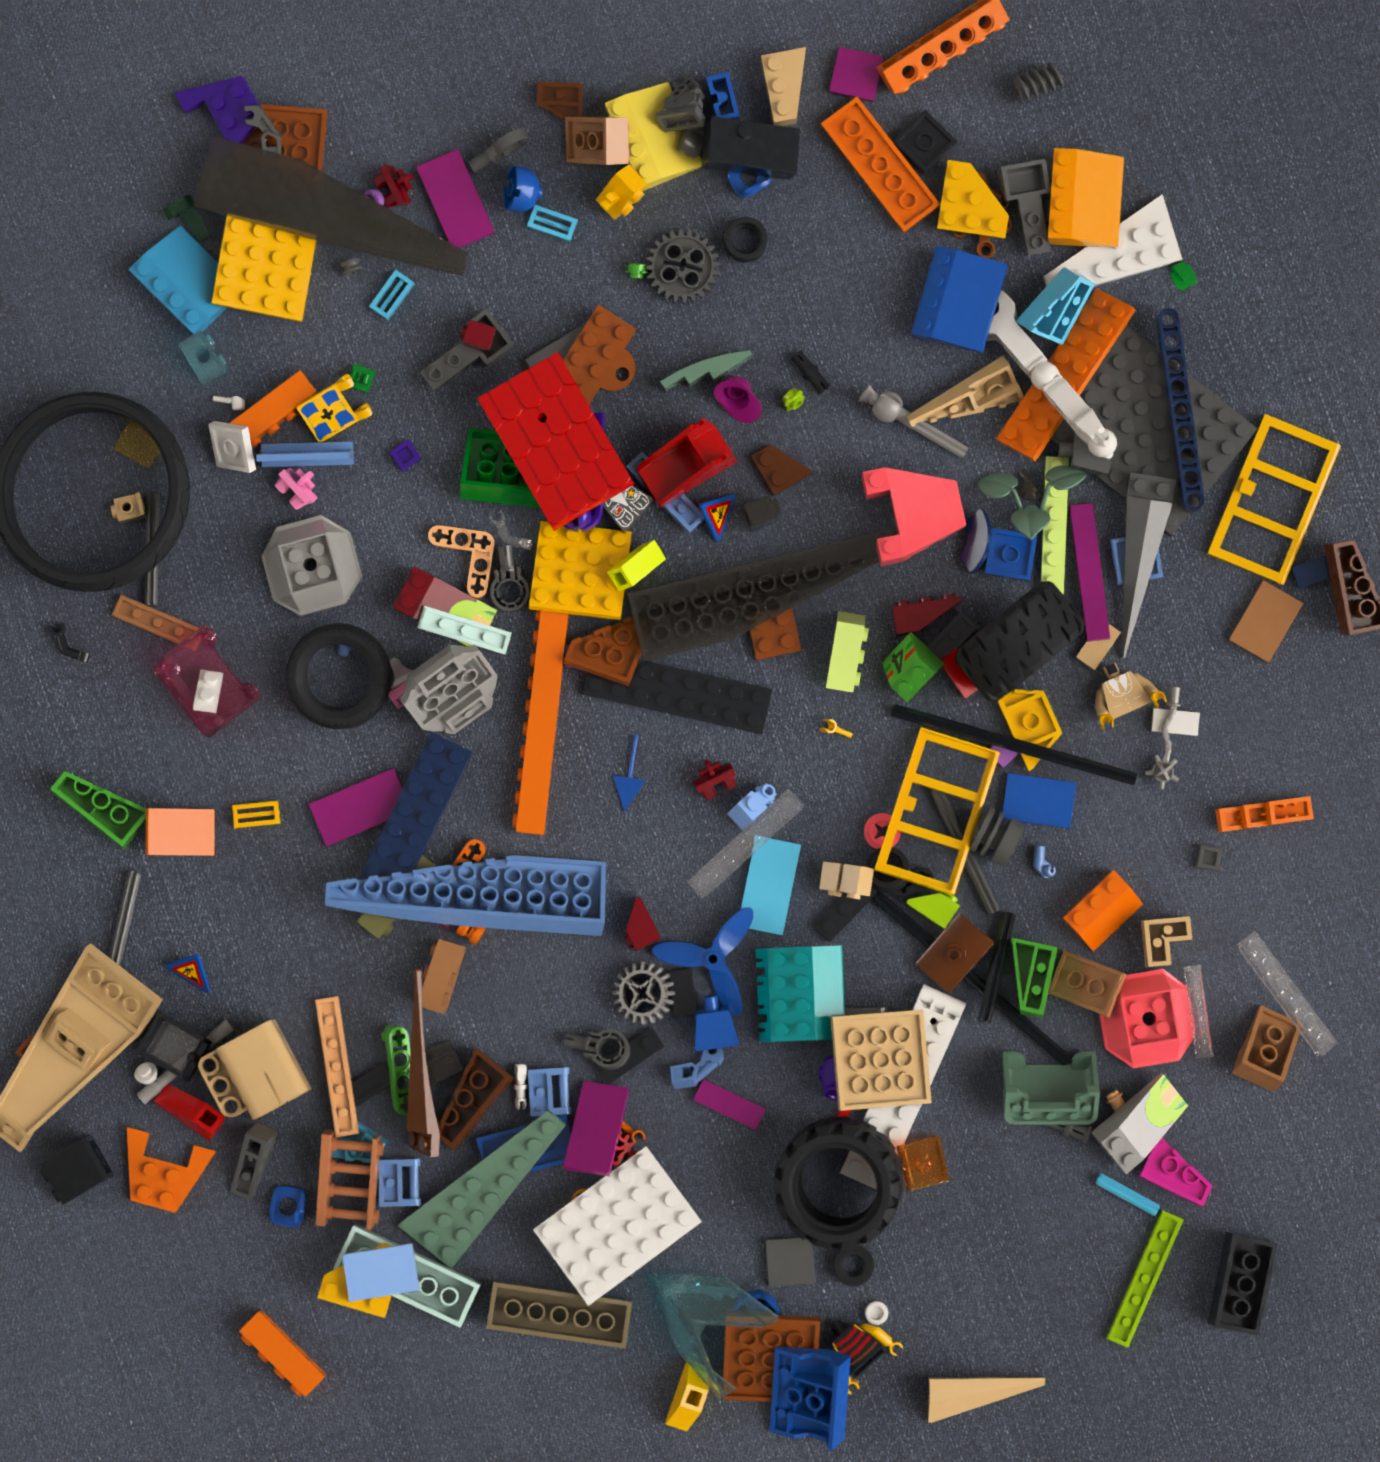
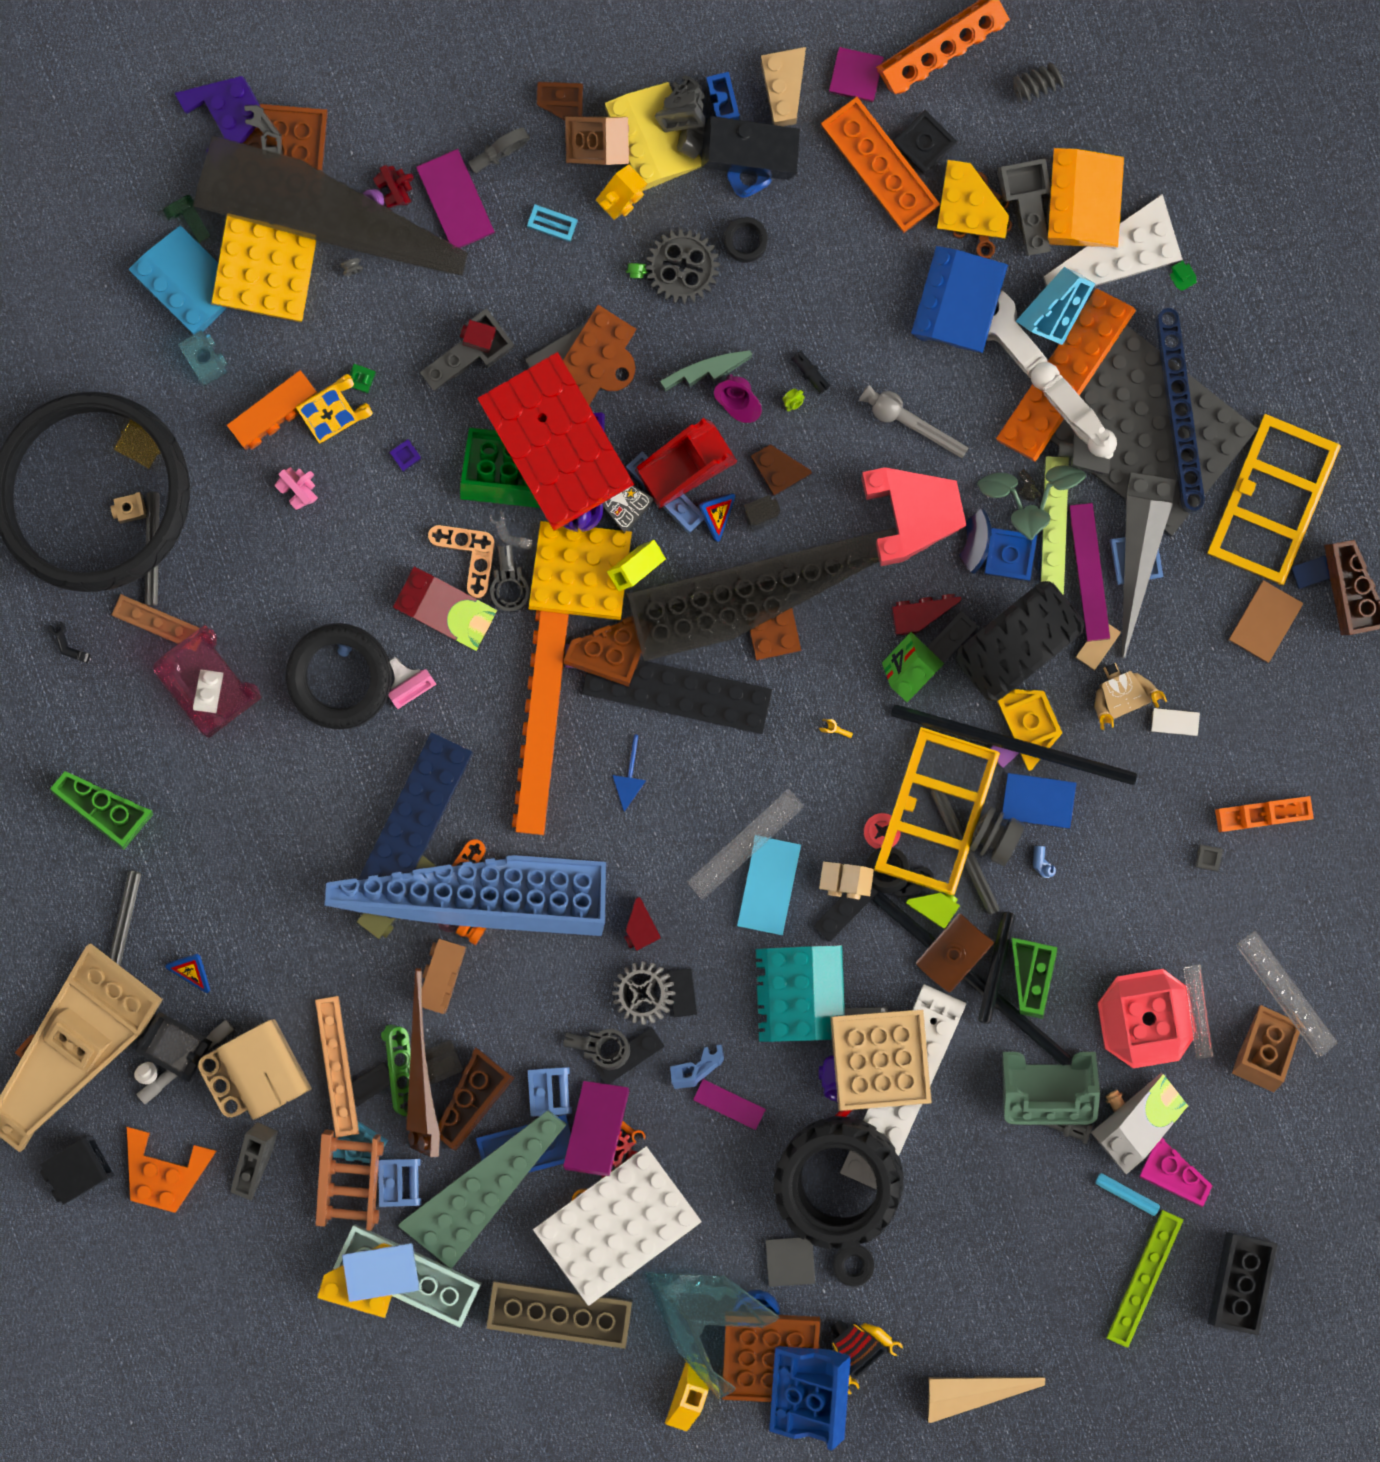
(180, 832): tile -> none
(190, 1111): red slope -> none
(232, 446): white plate -> none
(237, 403): white hand -> none
(276, 812): yellow tile -> none
(282, 1353): orange brick -> none
(297, 1217): blue piece -> none
(306, 454): medium blue fence -> none
(331, 580): light grey piece -> none
(356, 807): magenta tile -> none
(393, 277): medium azure tile -> none
(450, 689): light grey piece -> none
(464, 630): light aqua tile -> none
(520, 1086): white piece -> none
(522, 189): blue cylinder -> none
(693, 955): blue piece -> none
(712, 775): dark red hips -> none
(714, 1026): blue torso -> none
(752, 805): light blue brick -> none
(847, 652): yellowish green wedge -> none
(876, 1312): white tile -> none
(923, 1163): clear orange plate -> none
(957, 676): red tile -> none
(984, 389): tan wedge -> none
(1086, 983): medium nougat tile -> none
(1102, 910): orange slope -> none
(1158, 934): tan brick -> none
(1163, 770): light grey piece -> none

